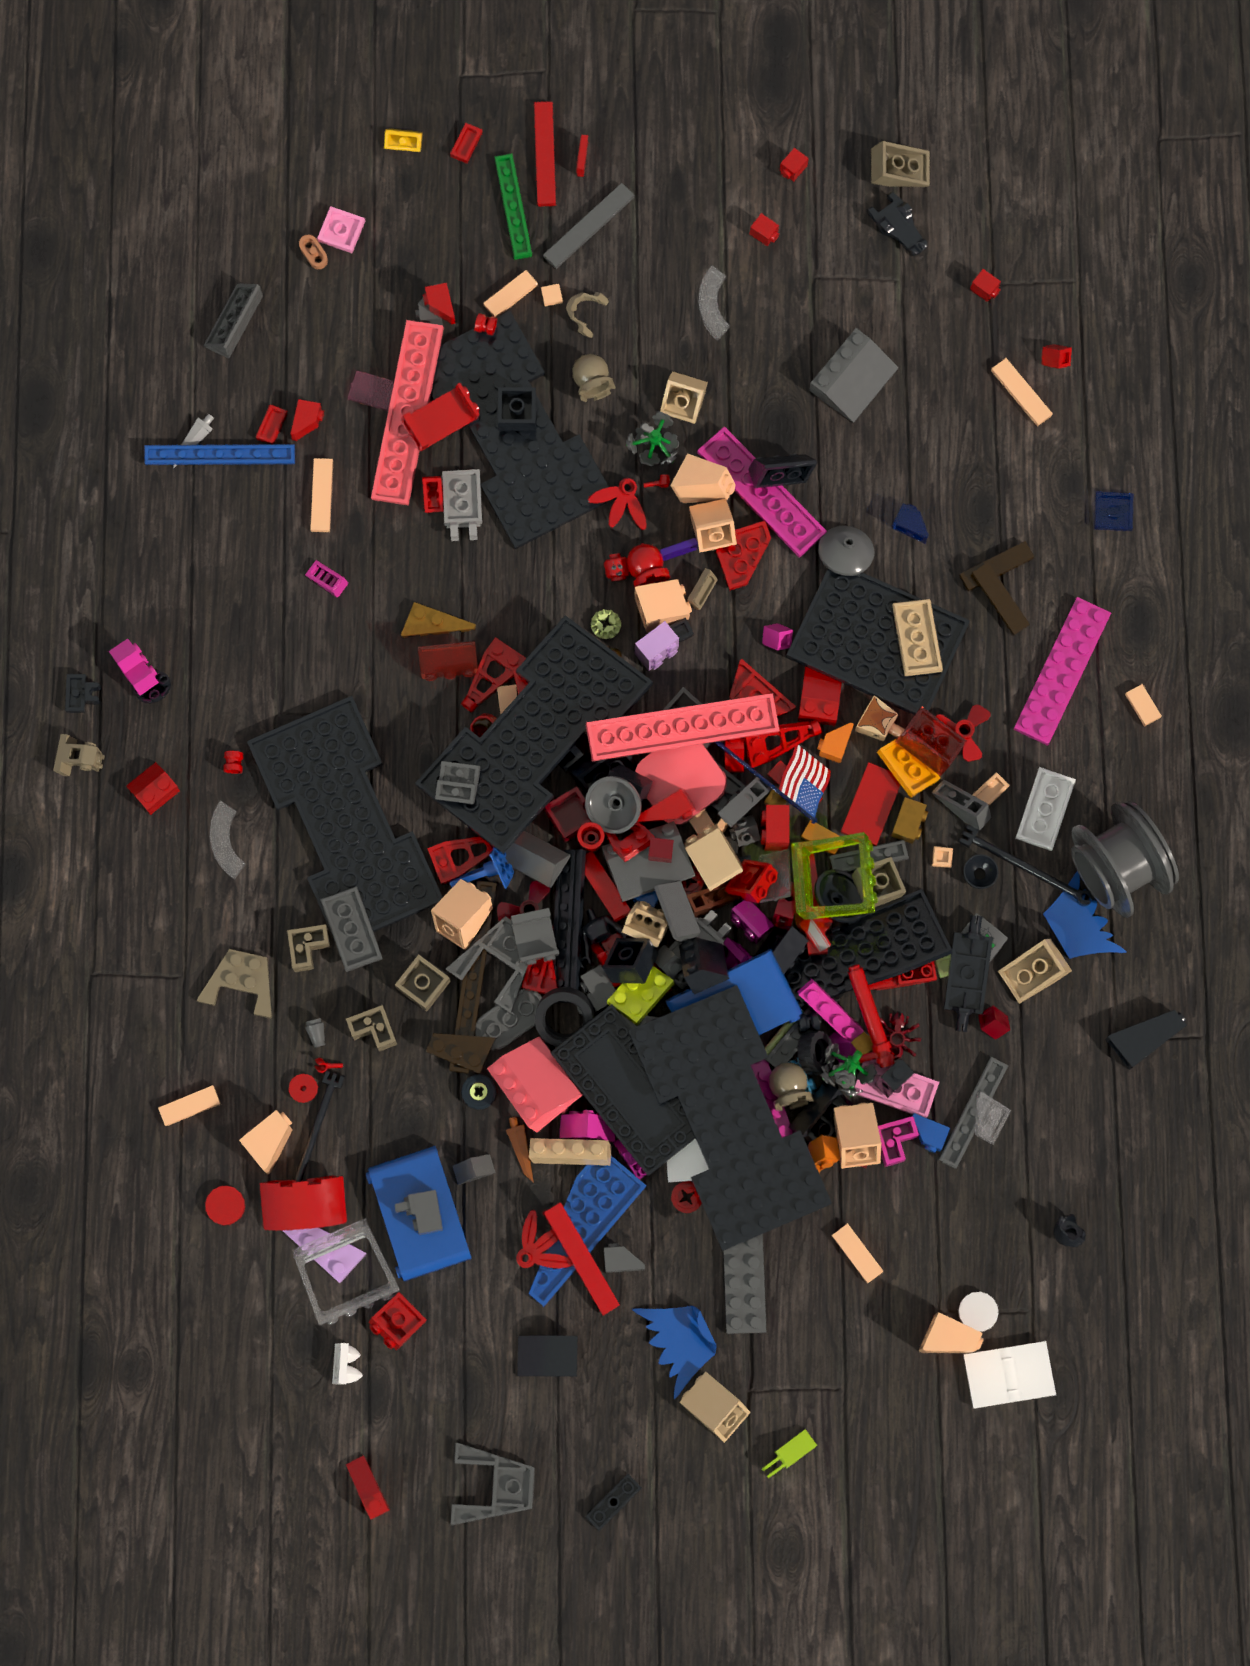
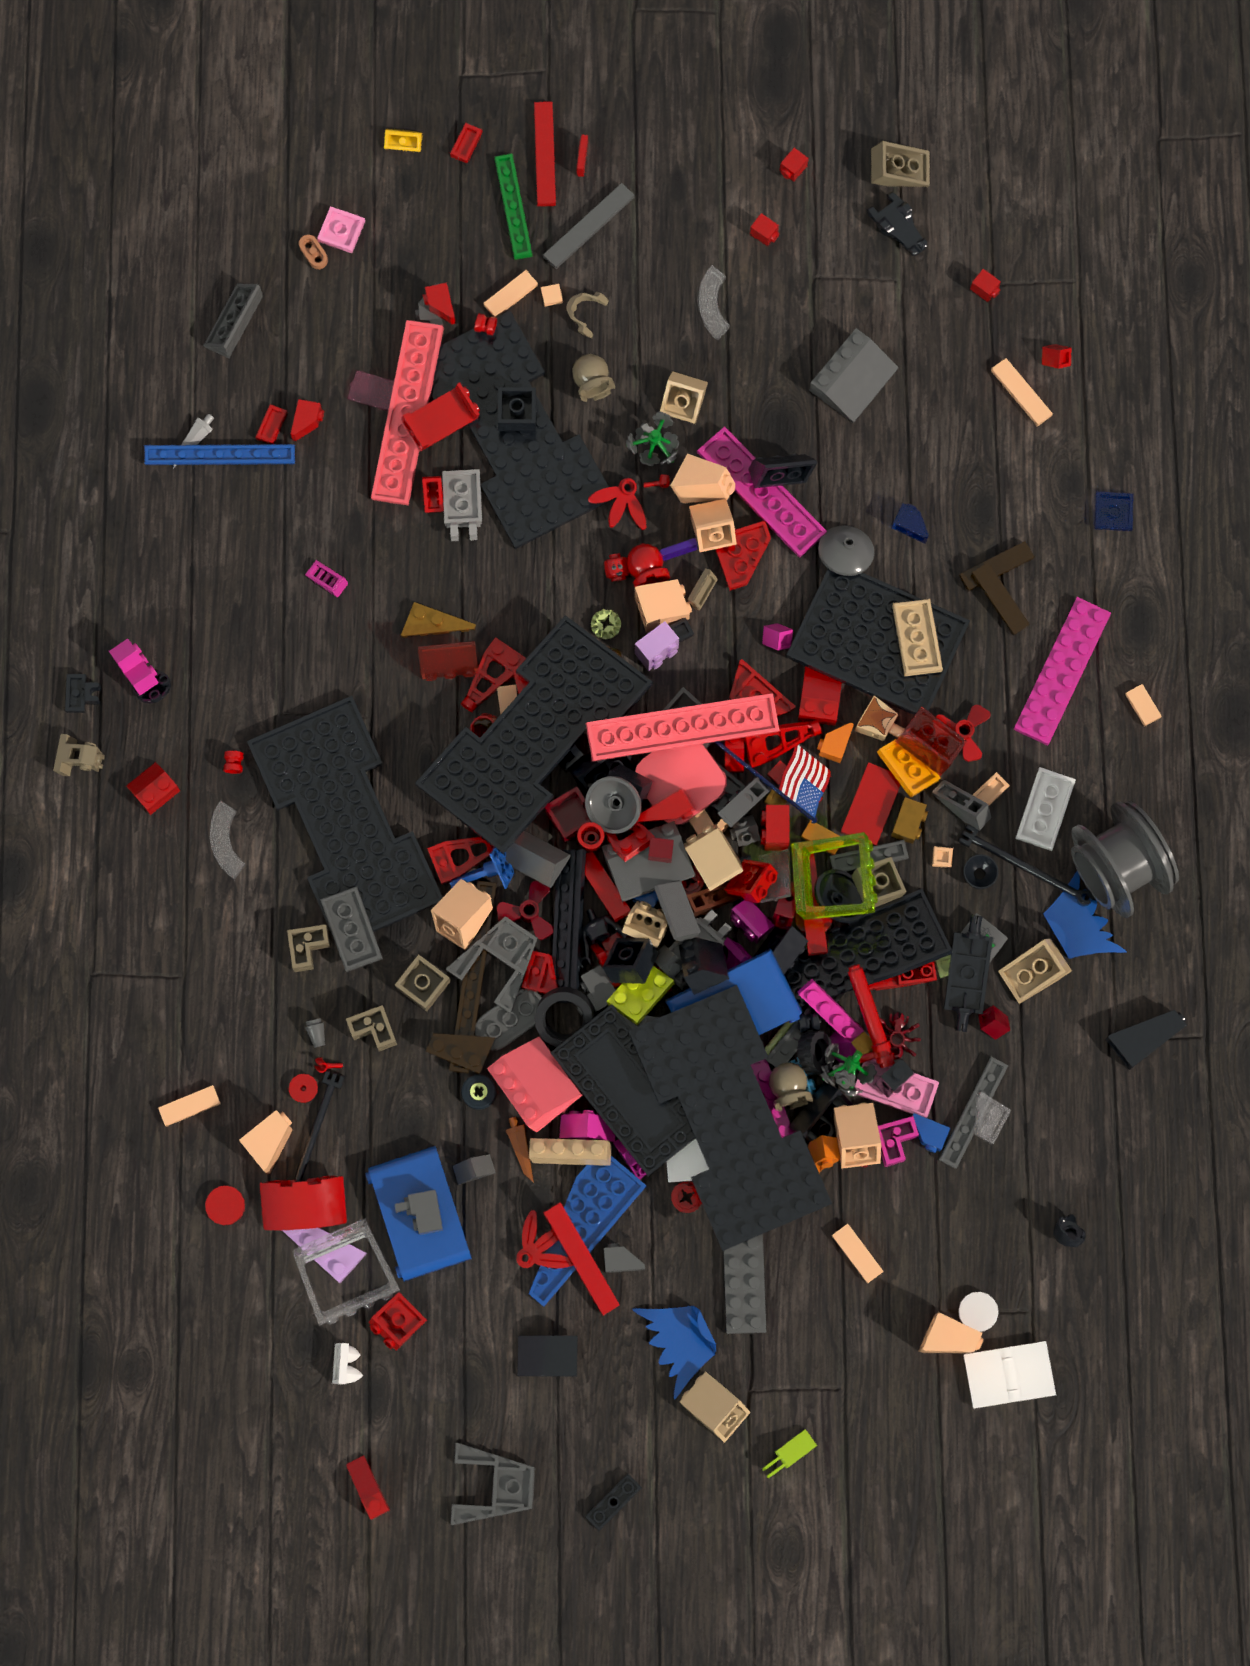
(242, 973): dark tan wing -> none
(321, 495): light nougat tile -> none
(457, 782): dark grey slope -> none
(534, 936): dark grey panel -> none
(815, 934): sticker -> none

